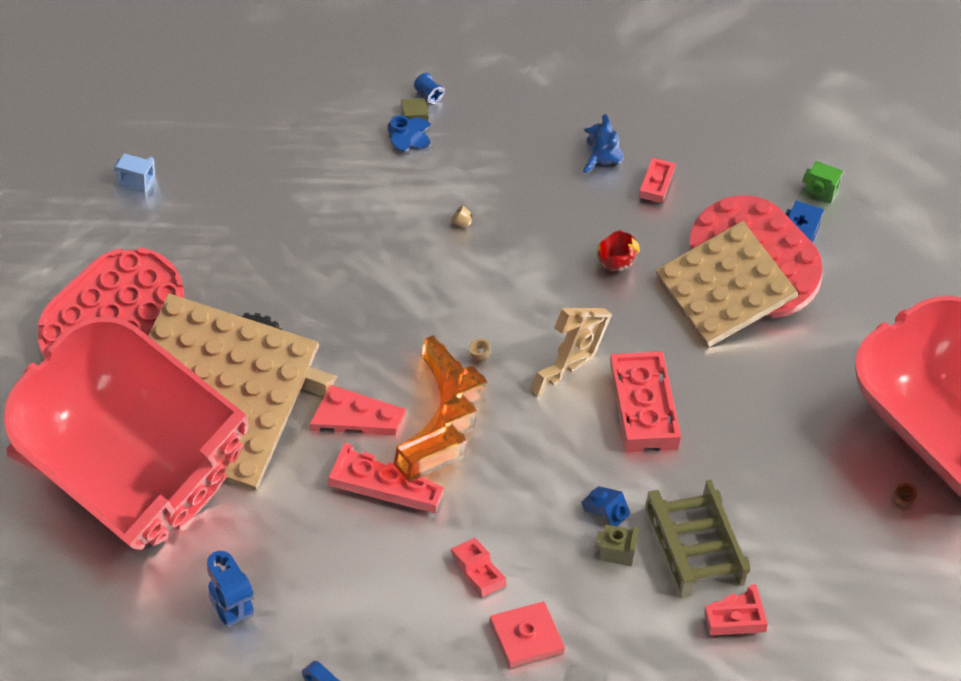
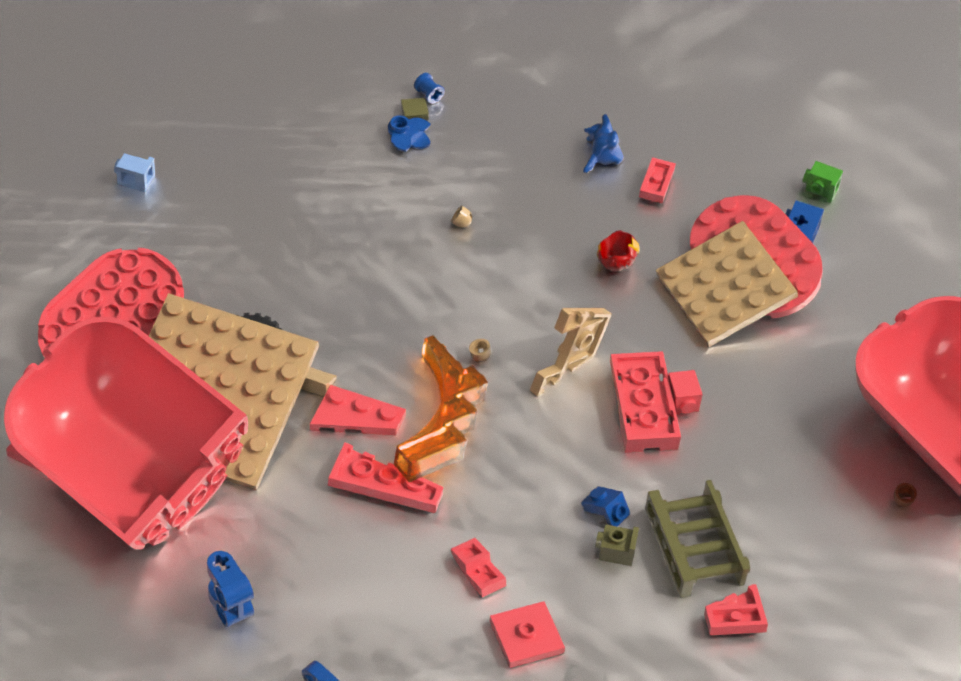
(685, 391): none -> coral brick

